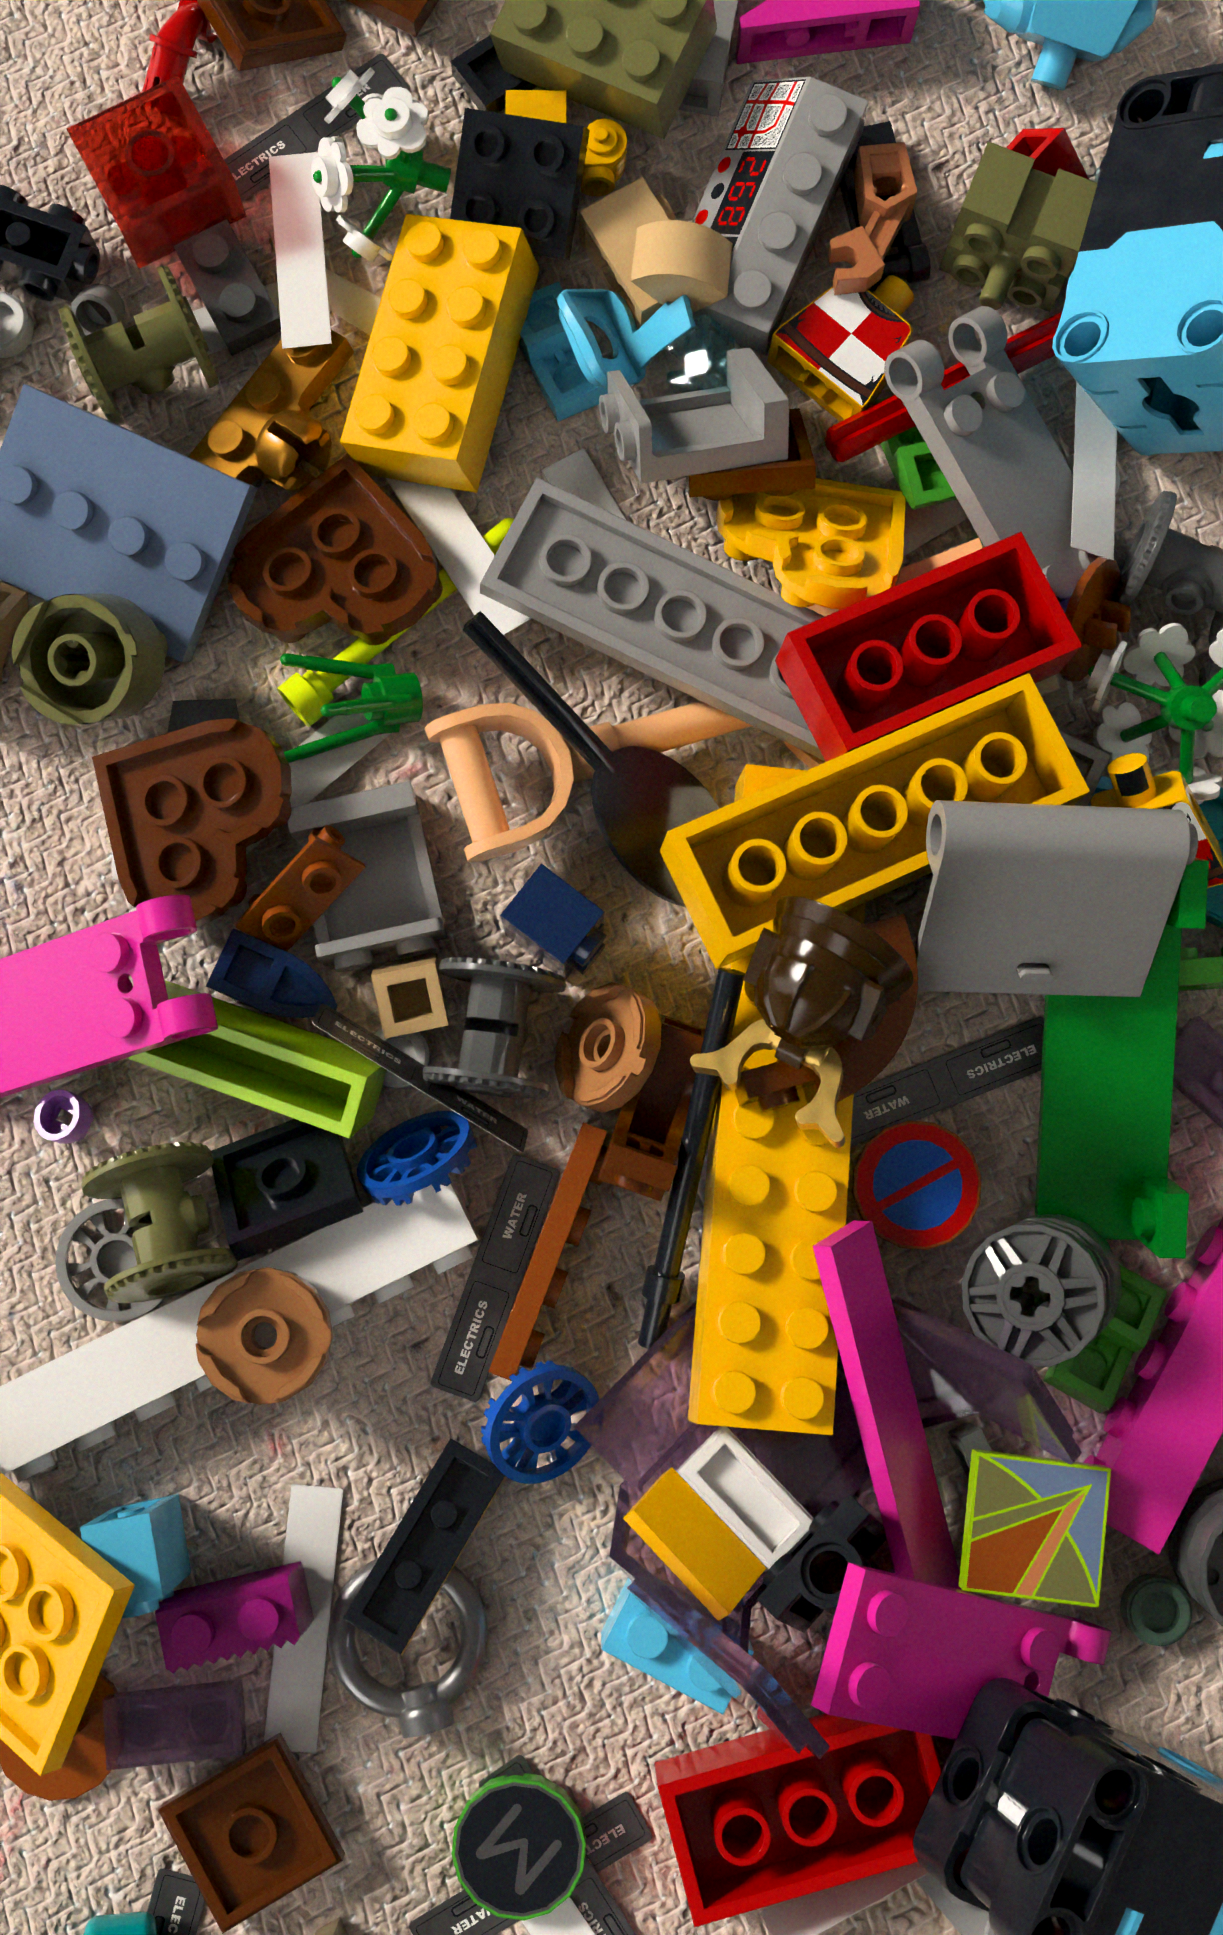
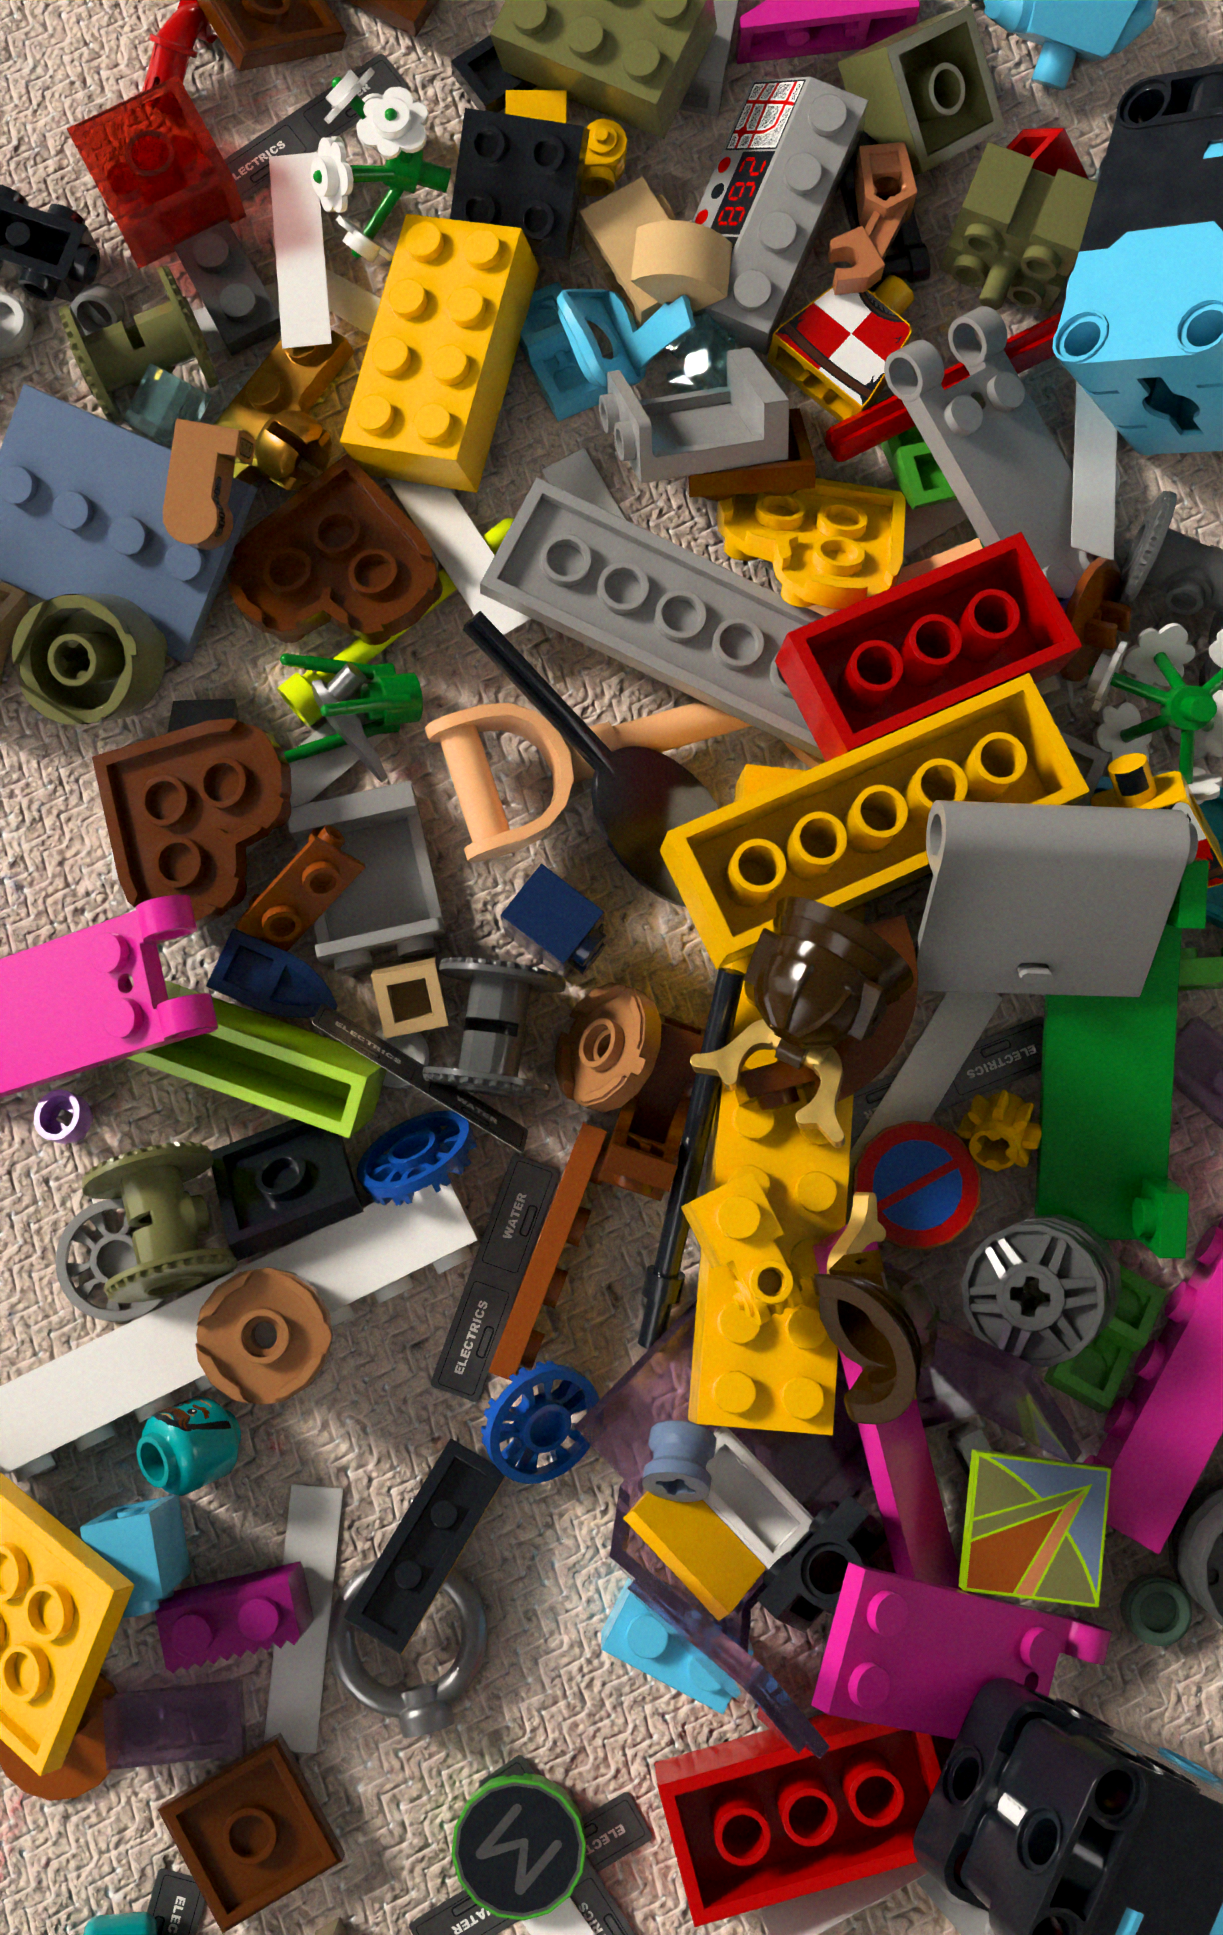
(162, 400): none -> clear light blue panel
(189, 1445): none -> teal head
(201, 482): none -> medium nougat leg
(349, 726): none -> flat silver bar
(679, 1461): none -> sand blue wheel
(740, 1229): none -> yellow brick
(875, 1318): none -> dark brown helmet
(927, 88): none -> olive slope
(931, 1065): none -> white sticker
(1000, 1130): none -> yellow gear

